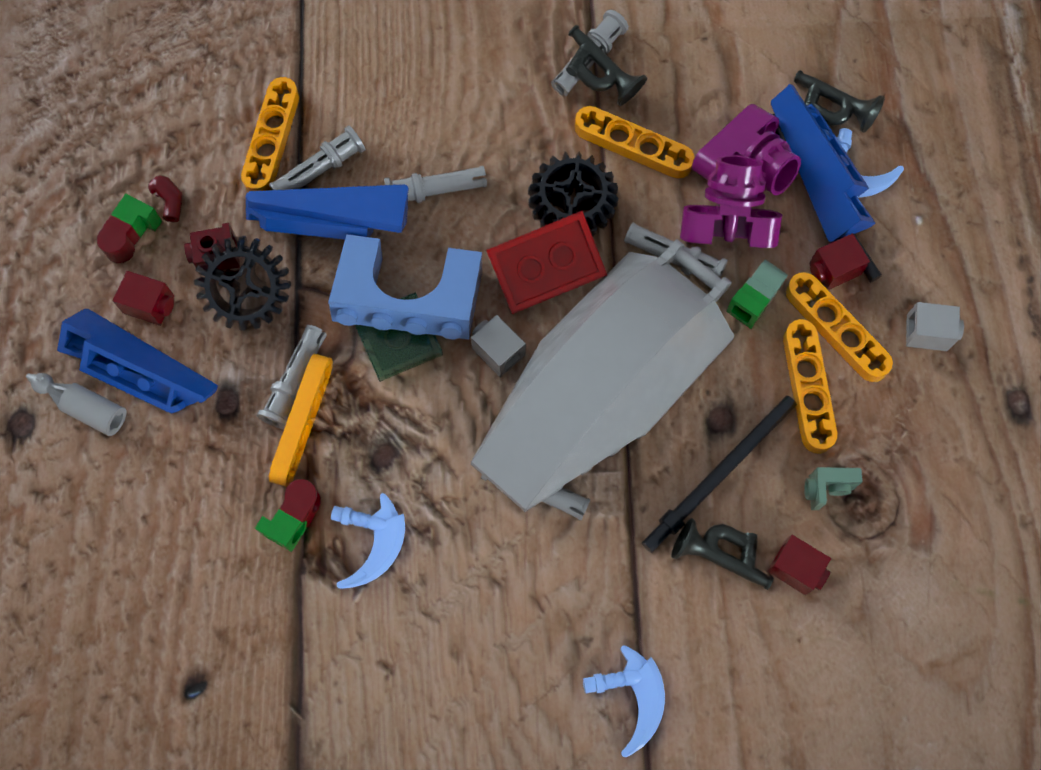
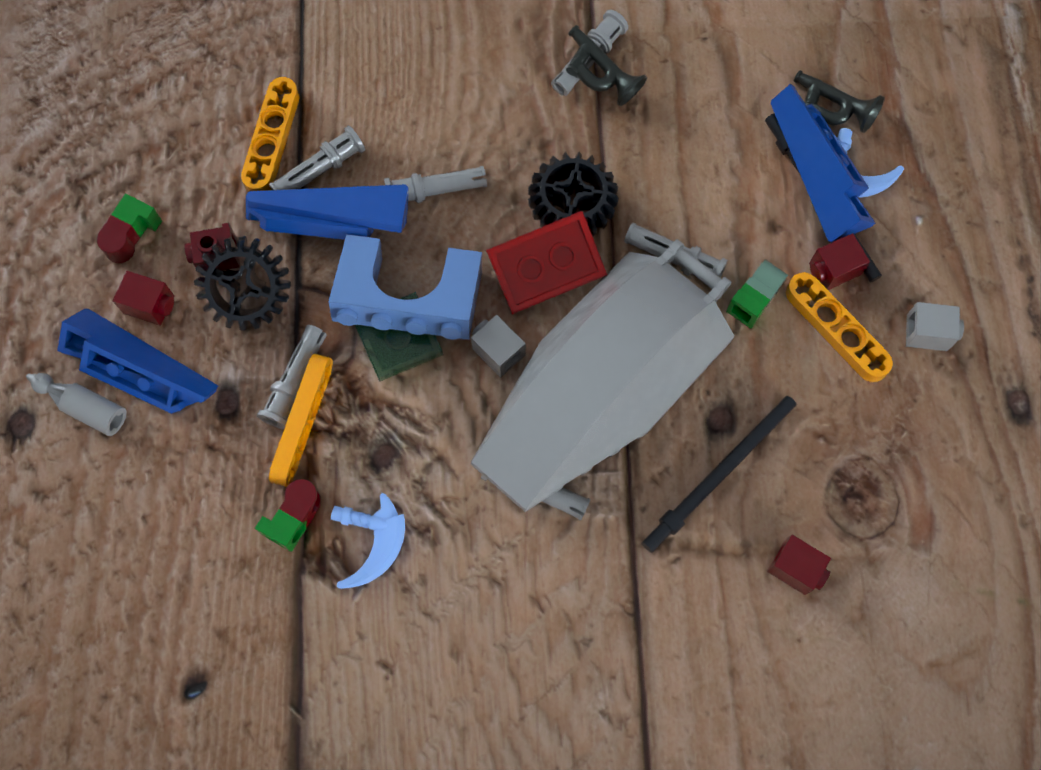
(171, 194): dark red arm -> none
(631, 146): light orange beam -> none
(649, 691): light blue piece -> none
(691, 543): pearl dark grey piece -> none
(734, 188): magenta beam -> none
(752, 136): magenta beam -> none
(814, 385): light orange beam -> none
(835, 480): sand green bracket -> none

